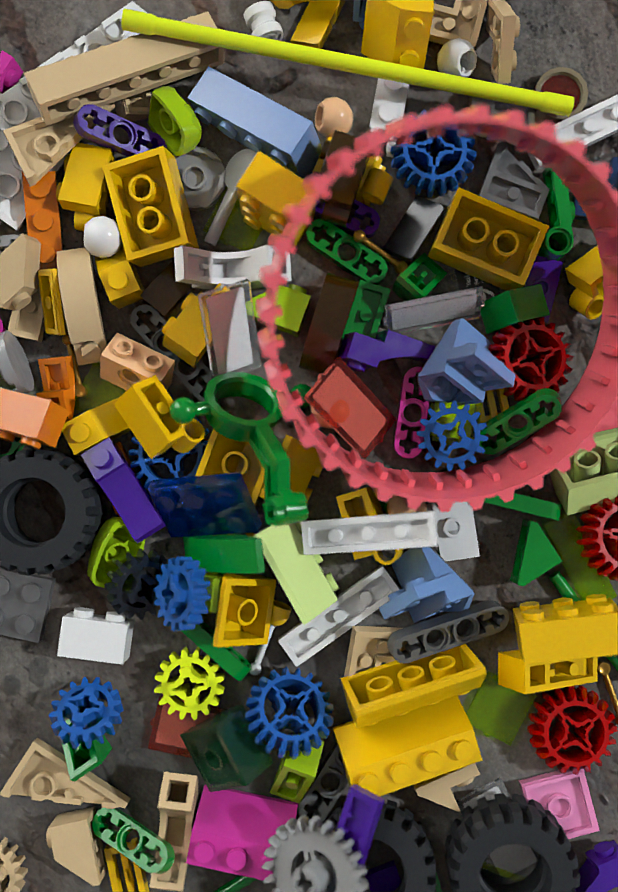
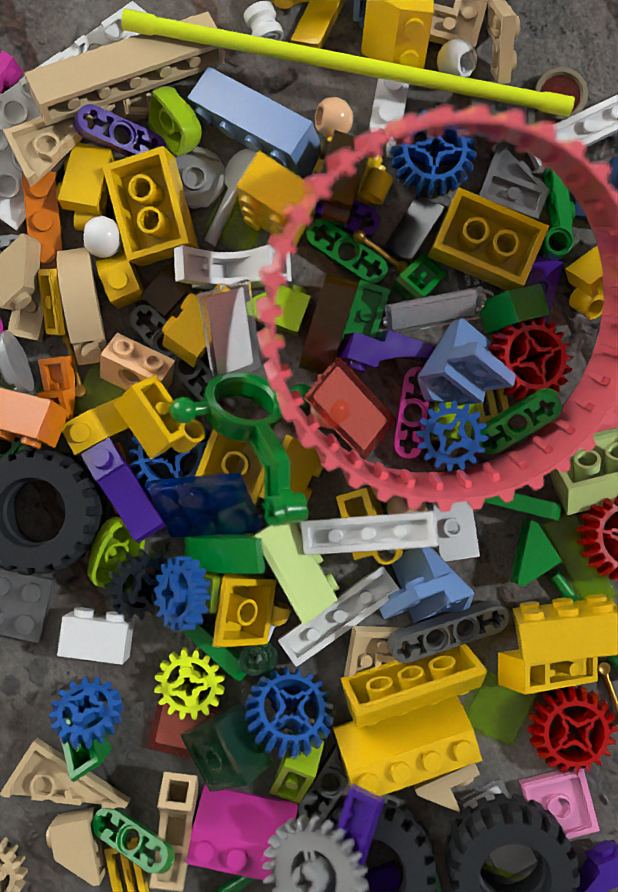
(268, 655): none -> clear green bush

